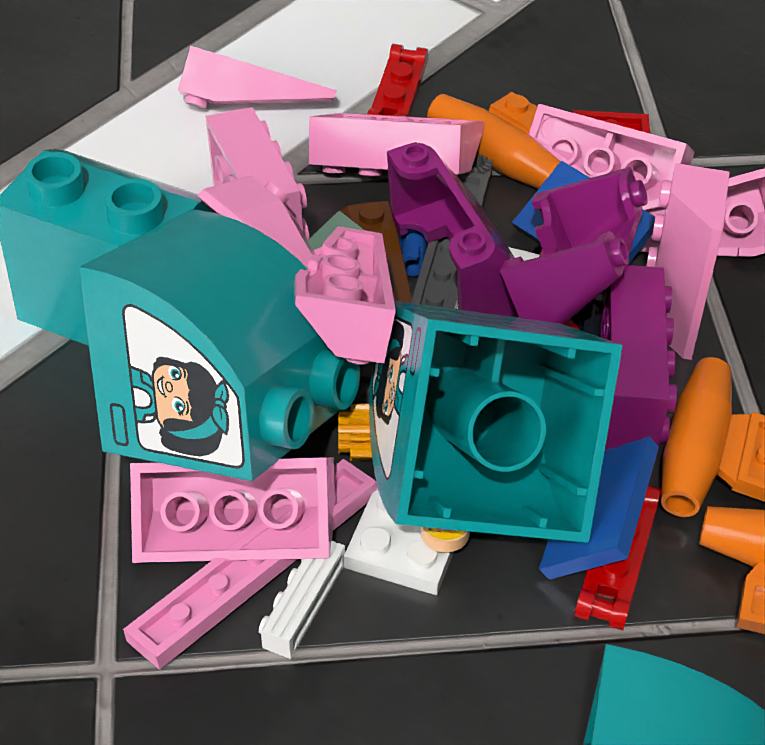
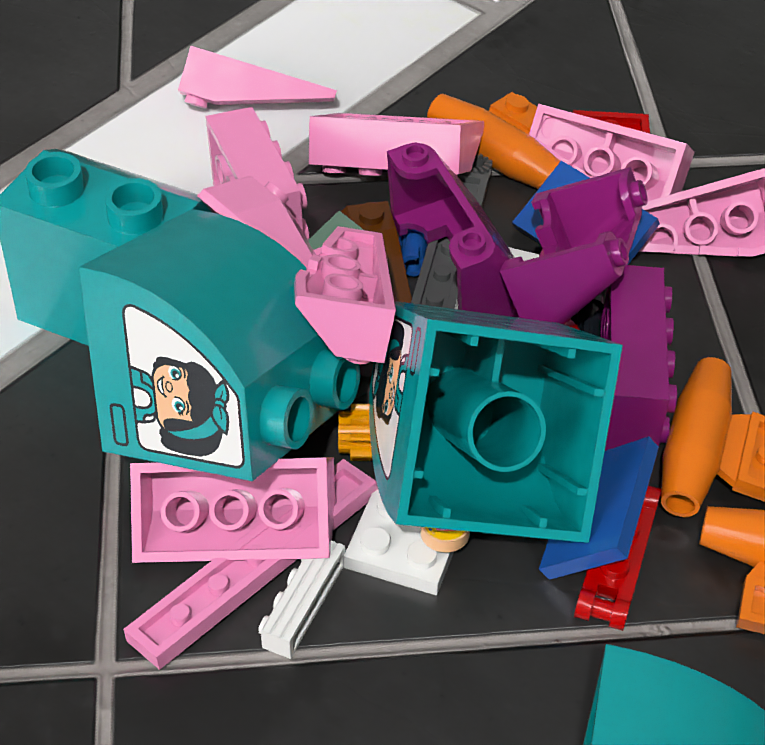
(400, 82): red plate -> none
(689, 245): bright pink slope -> none

